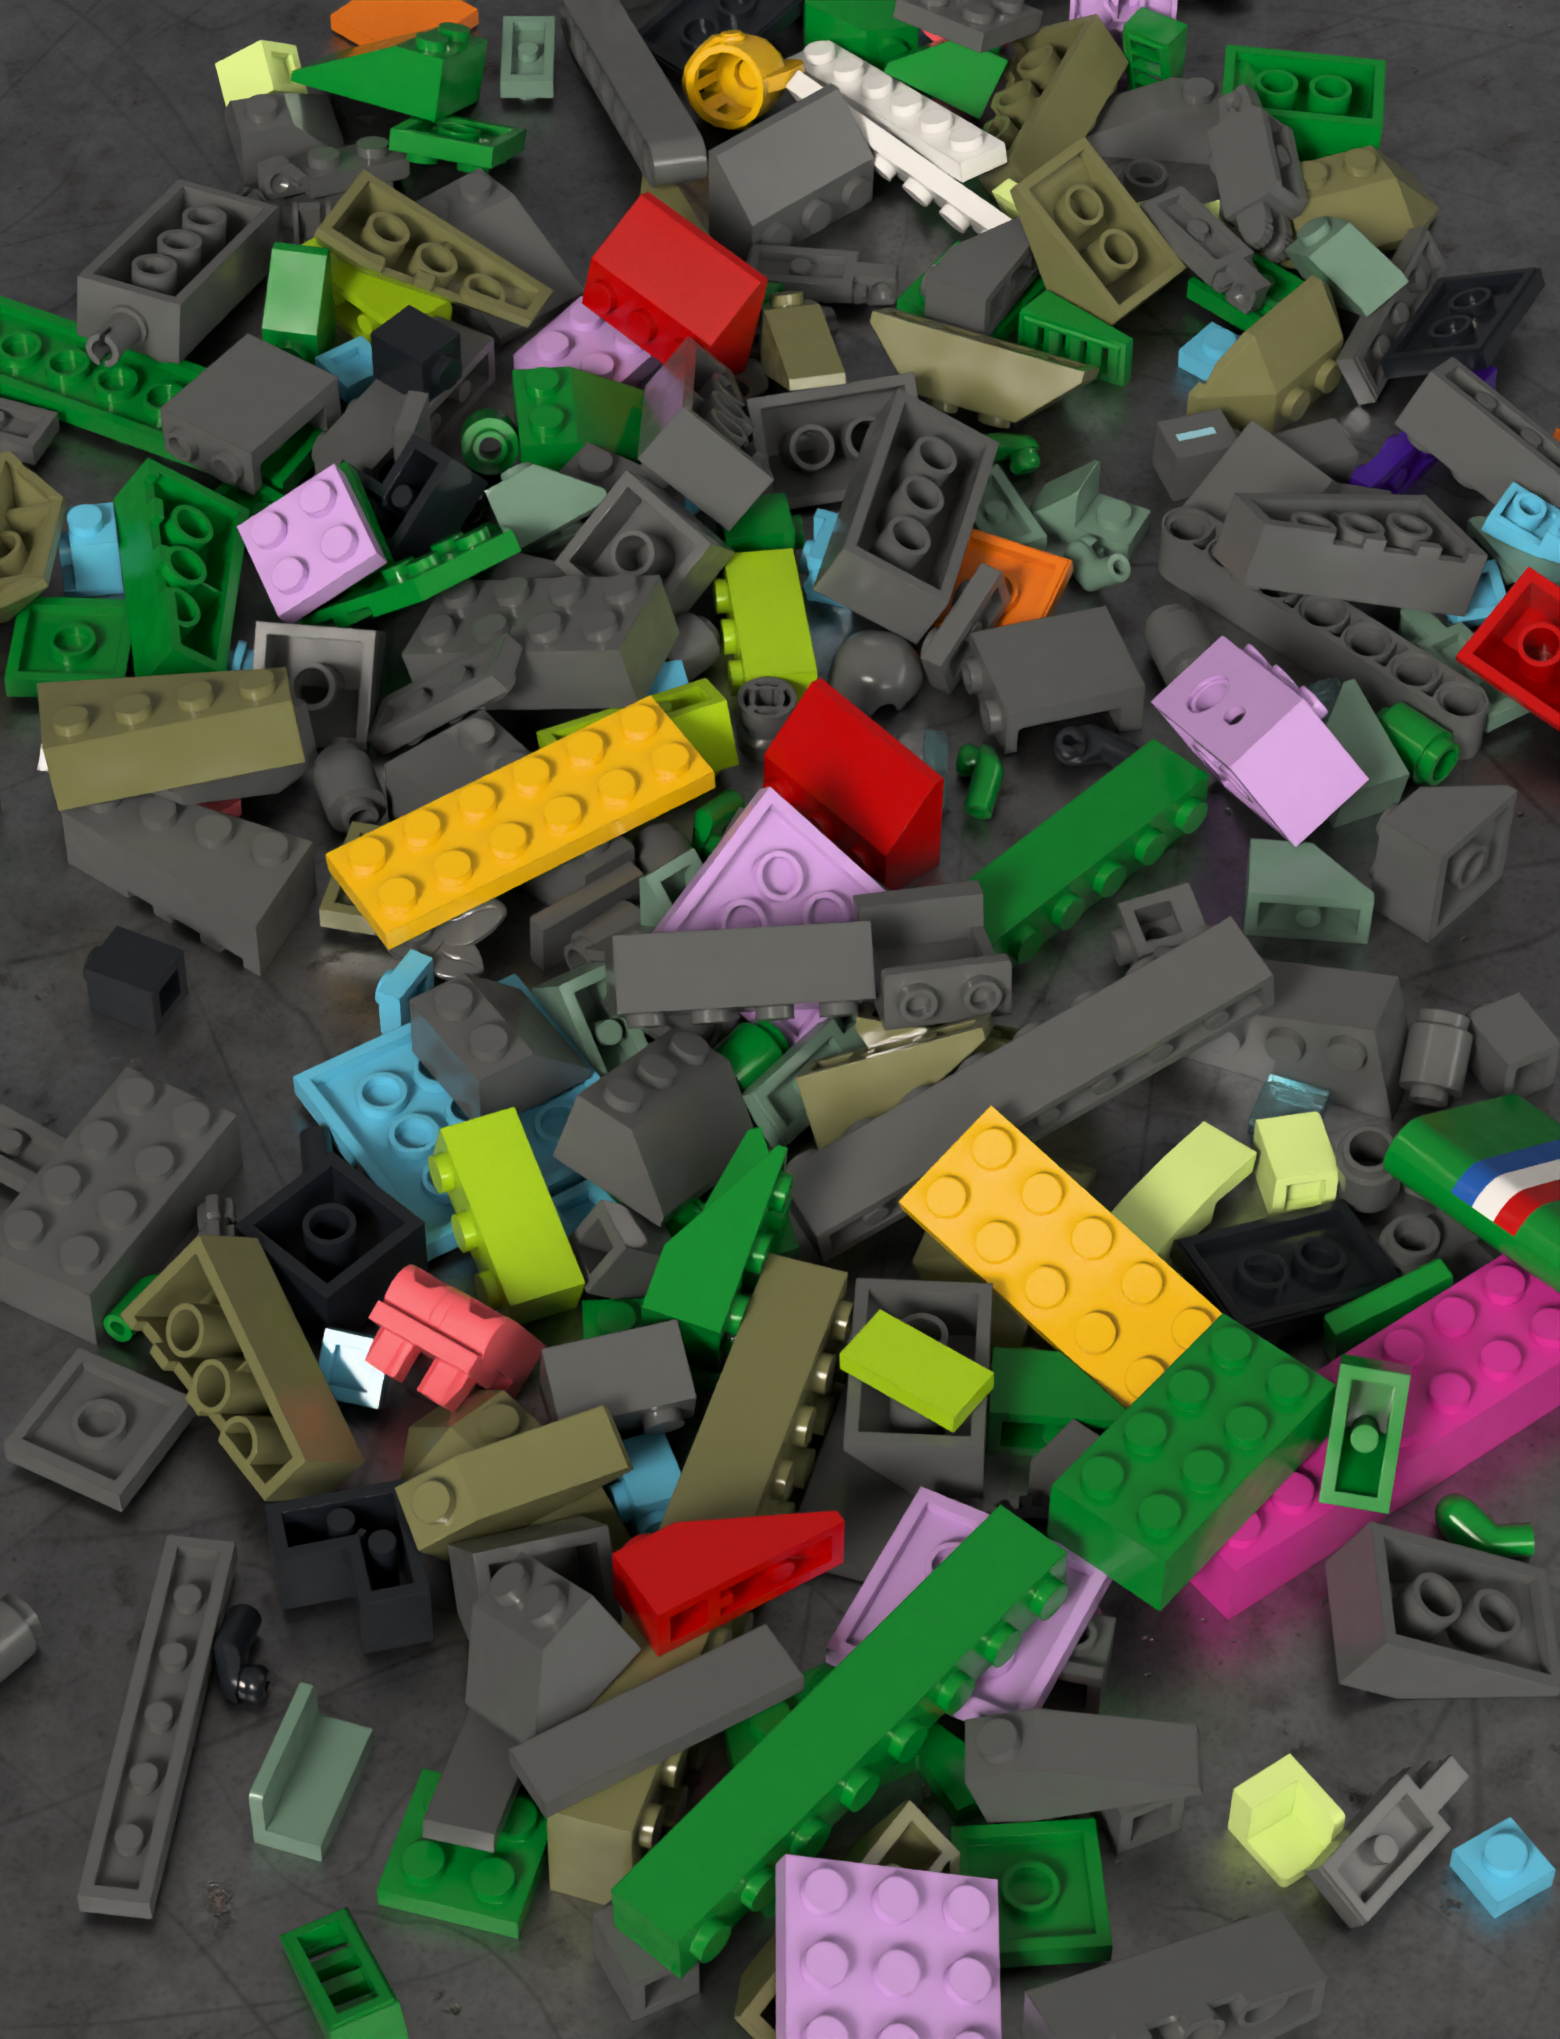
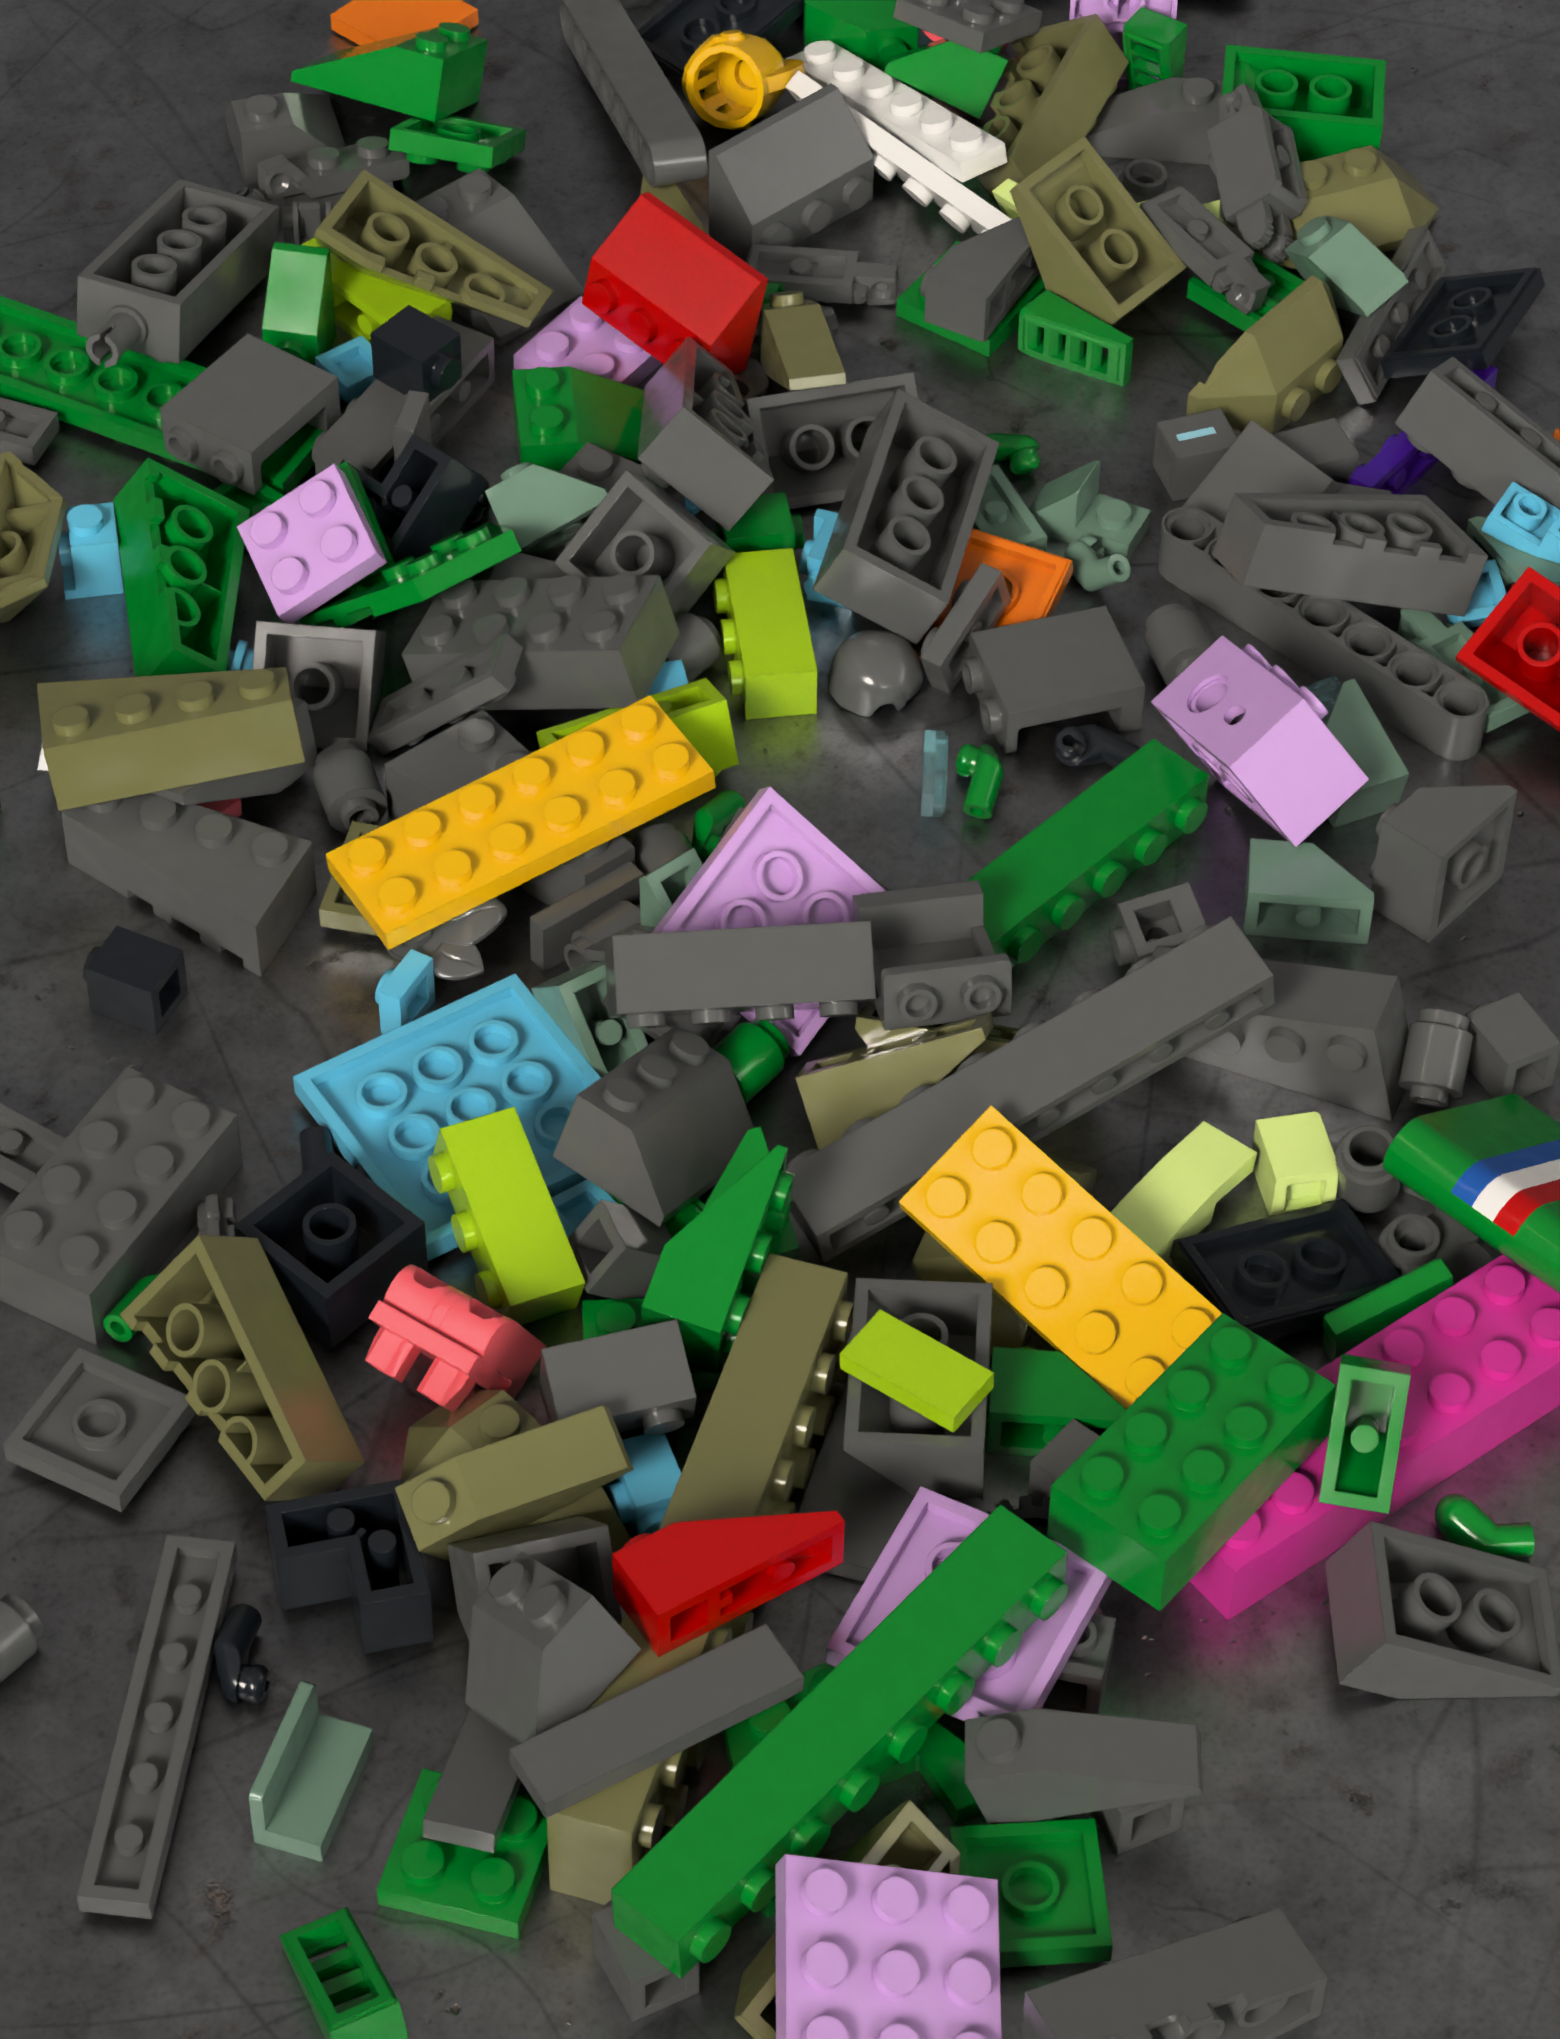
(68, 642): green plate -> none
(259, 70): yellowish green panel -> none
(347, 1372): medium azure plate -> none
(487, 424): green brick -> none
(491, 1046): dark grey slope -> none
(528, 57): sand green plate -> none
(762, 711): dark grey wheel -> none
(775, 1096): sand green hinge -> none
(858, 786): red slope -> none
(976, 370): olive wedge -> none
(1205, 350): medium azure plate -> none
(1284, 1819): yellowish green panel -> none
(1287, 1097): clear light blue tile -> none
(1387, 1840): dark grey hinge -> none
(1420, 742): green brick -> none
(1502, 1867): medium azure plate -> none

